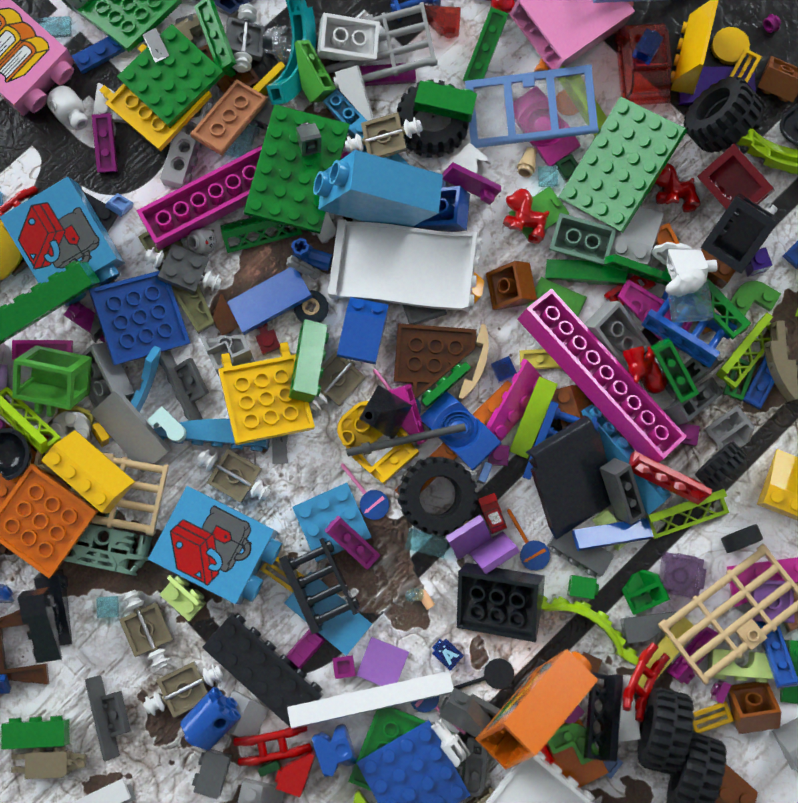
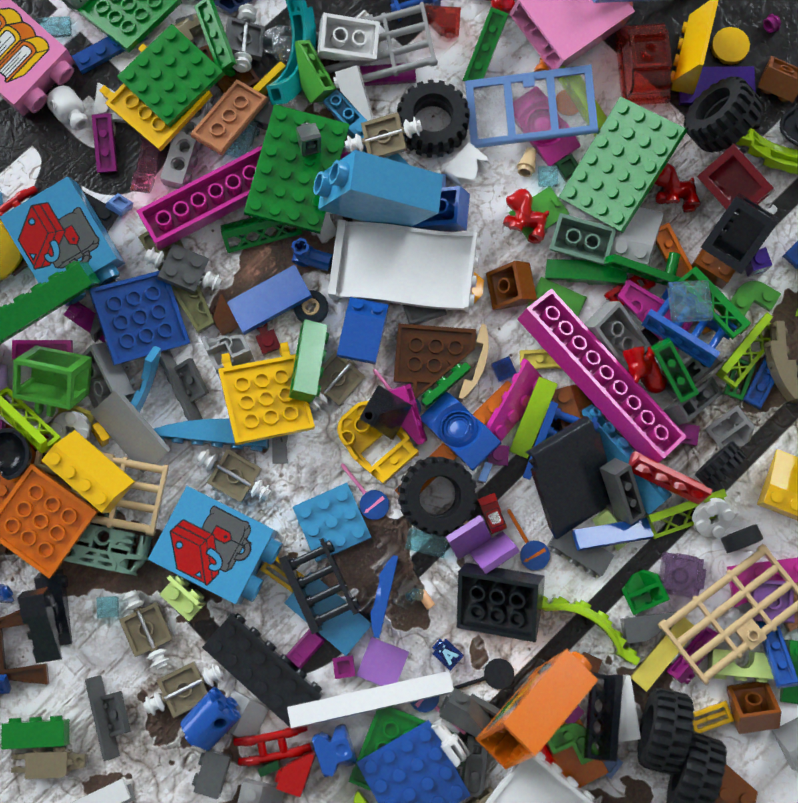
(147, 168): none -> clear pink slope
(155, 45): light grey sticker -> none
(173, 428): light aqua leg -> none
(201, 241): light grey head -> none
(303, 267): light grey axle -> none
(352, 542): magenta hinge -> none
(367, 448): dark grey bar -> none
(382, 596): none -> blue slope
(445, 100): green brick -> none
(472, 182): magenta hinge -> none
(582, 587): green brick -> none
(647, 46): clear blue brick -> none
(651, 675): red piece -> none
(685, 266): white torso -> none
(719, 525): none -> white plate
(719, 691): magenta plate -> none
(751, 55): yellow tile -> none

